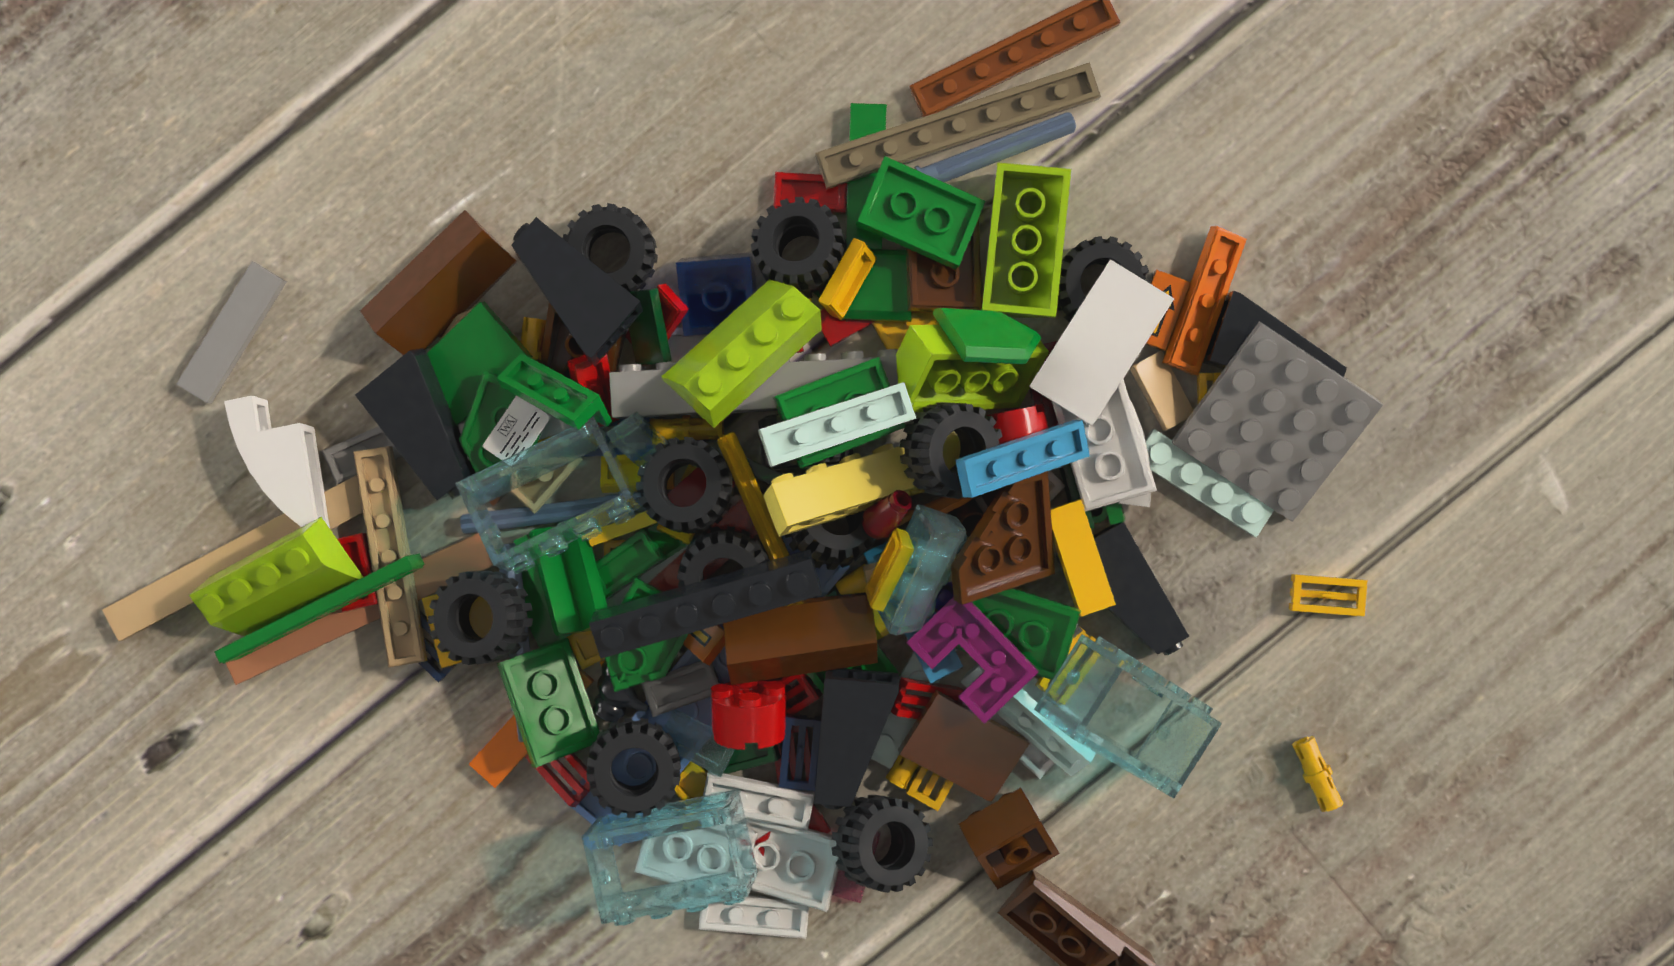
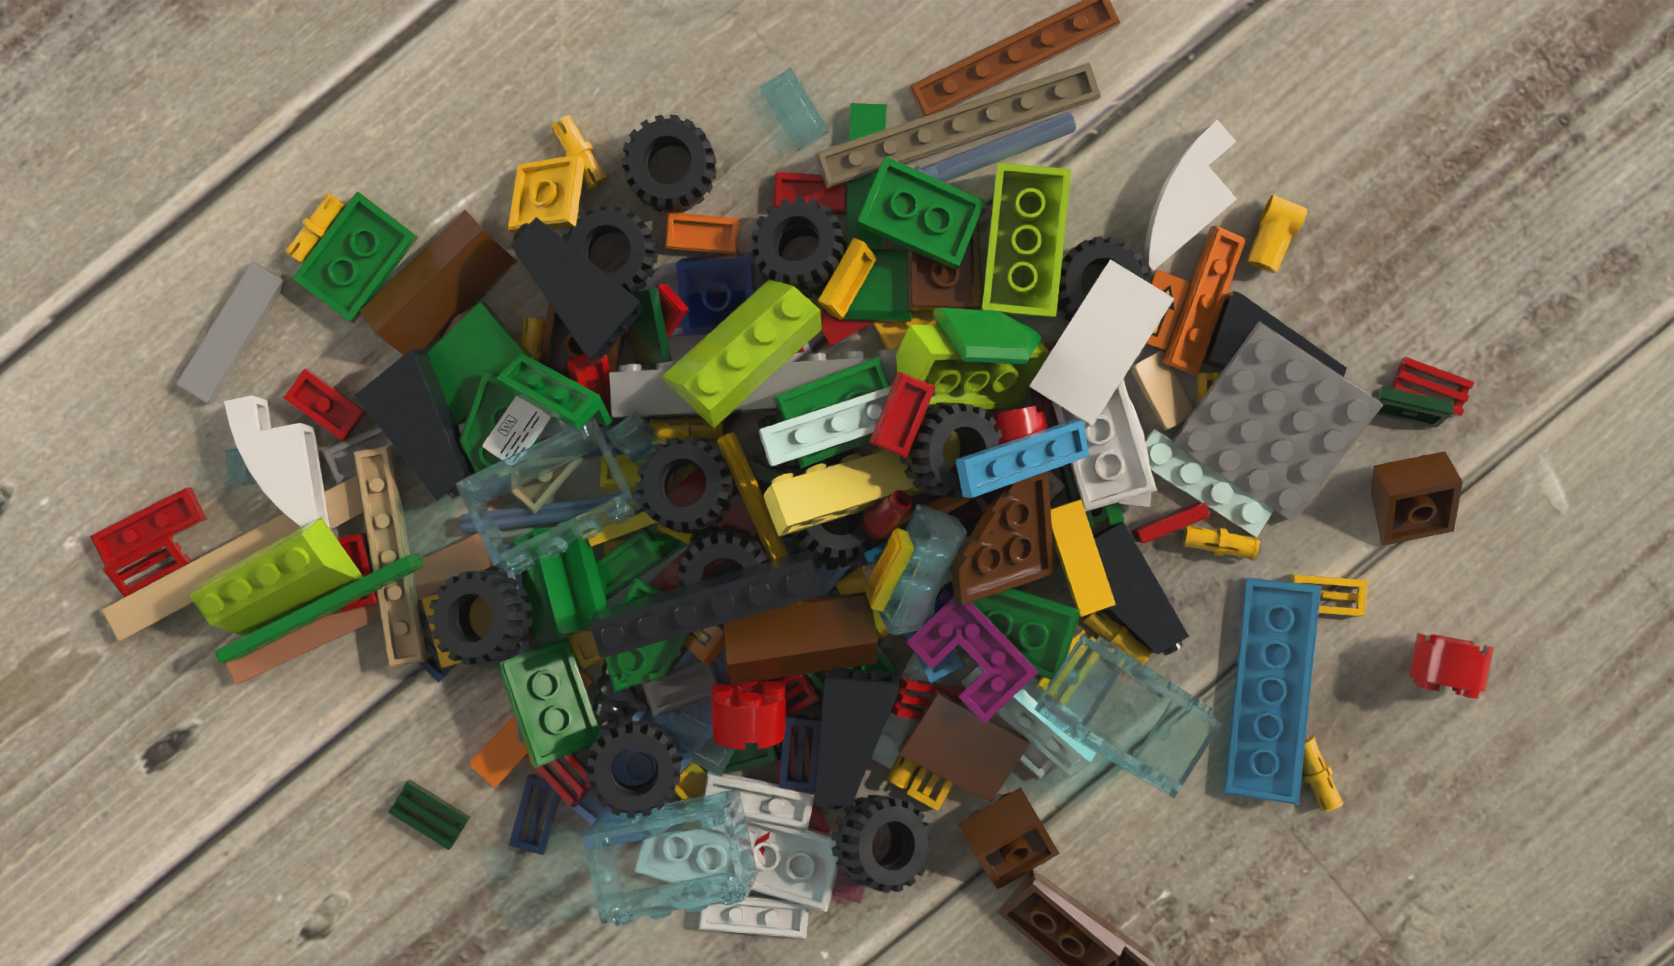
(170, 514): none -> red tile
(172, 549): none -> red tile
(237, 469): none -> clear light blue tile
(315, 227): none -> yellow pin
(325, 404): none -> red plate
(355, 257): none -> green plate
(420, 825): none -> dark green tile
(529, 844): none -> dark blue tile
(547, 191): none -> yellow tile
(575, 144): none -> yellow pin
(652, 139): none -> black tyre
(702, 233): none -> orange tile
(794, 109): none -> clear light blue tile
(902, 414): none -> red tile
(1117, 635): none -> yellow pin
(1171, 522): none -> red tile
(1188, 197): none -> white slope
(1221, 542): none -> yellow pin
(1272, 690): none -> dark azure tile
(1279, 224): none -> yellow piece
(1413, 407): none -> dark green tile
(1415, 497): none -> reddish brown slope
(1450, 664): none -> red brick
(1460, 396): none -> red tile

